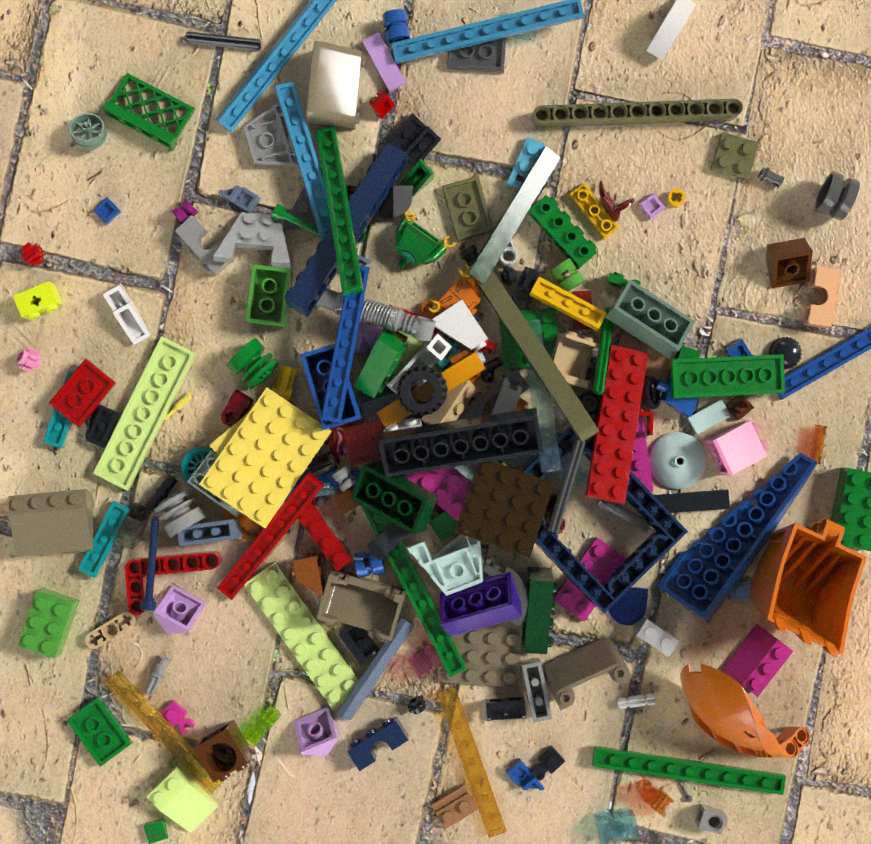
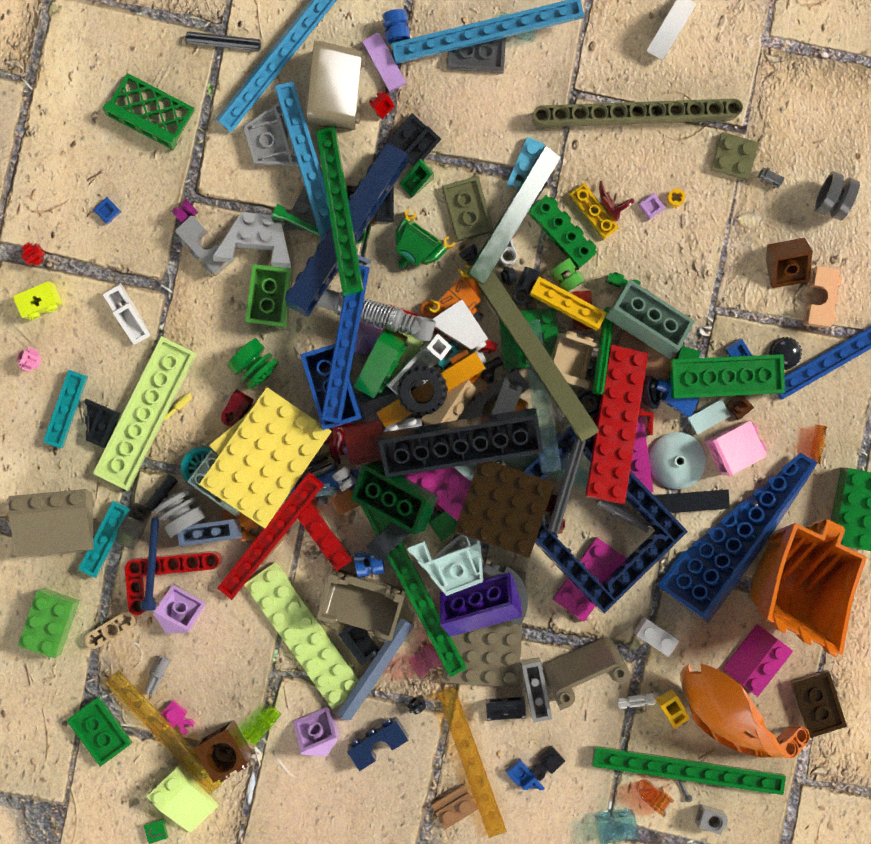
(82, 392): red tile -> none
(88, 140): sand green wheel -> none
(241, 197): sand blue slope -> none
(285, 382): yellow piece -> none
(309, 572): dark orange slope -> none
(401, 199): dark grey brick -> none
(539, 609): dark green wedge -> none
(630, 606): clear blue tile -> none
(672, 708): none -> yellow brick
(740, 592): medium blue plate -> none
(819, 703): none -> dark brown plate

